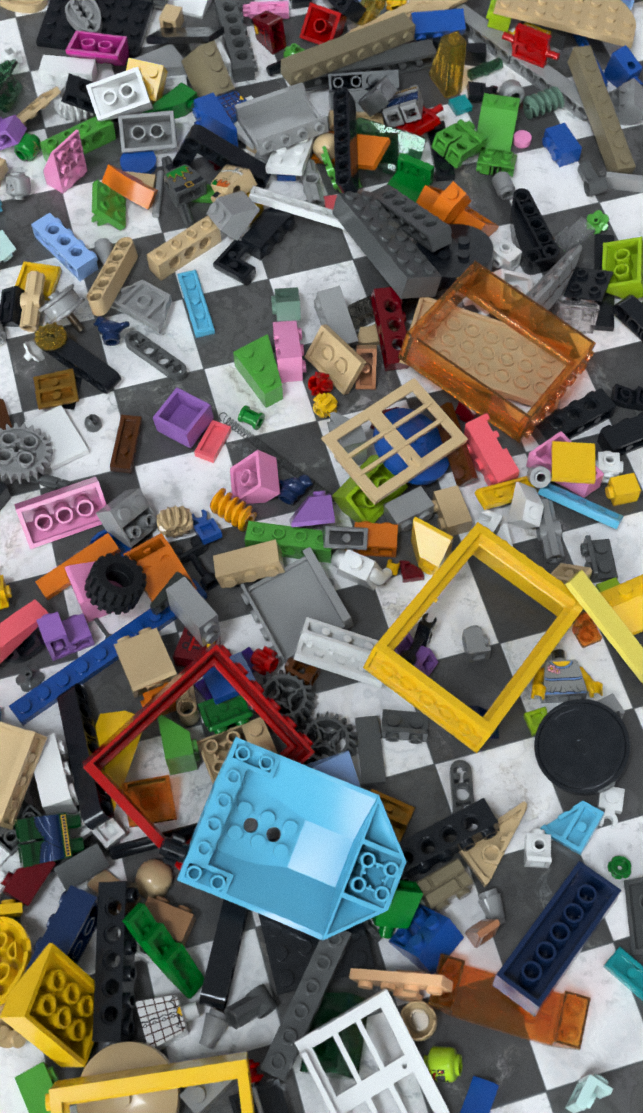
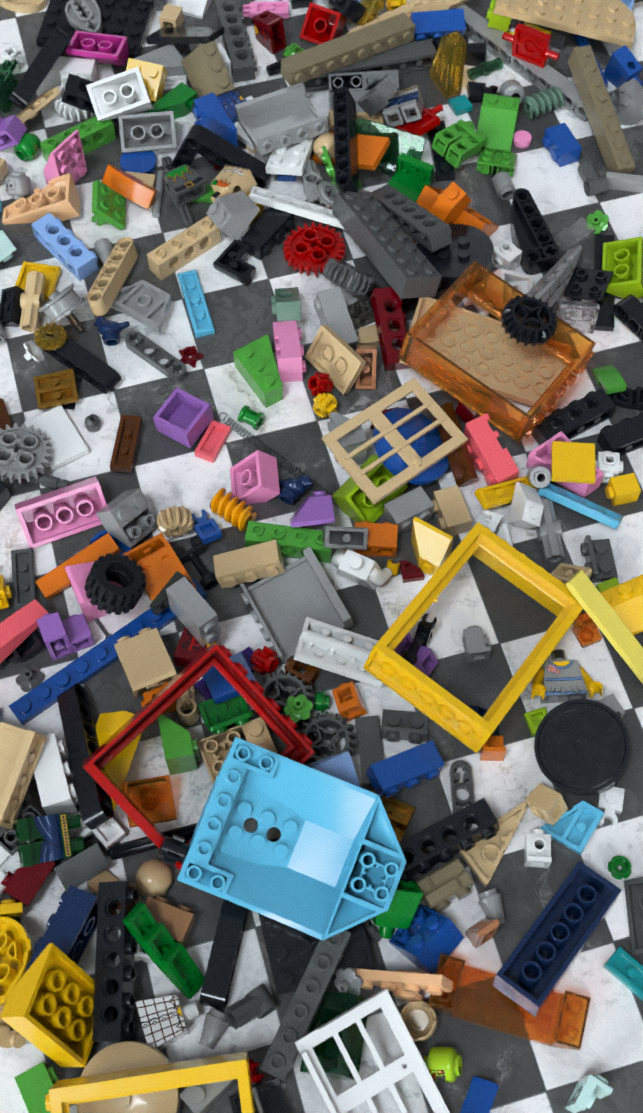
(23, 577): none -> dark grey tile
(39, 68): none -> black beam
(57, 198): none -> light nougat wedge
(190, 351): none -> dark red plate
(298, 712): none -> bright green plant
(313, 247): none -> red gear
(321, 701): none -> green plate
(328, 199): none -> light grey gear
(348, 277): none -> dark grey gear
(348, 981): none -> light grey plant
(349, 701): none -> orange brick
(405, 769): none -> blue brick
(493, 749): none -> orange panel
(529, 320): none -> black gear
(546, 804): none -> tan brick
(609, 378): none -> bright green slope

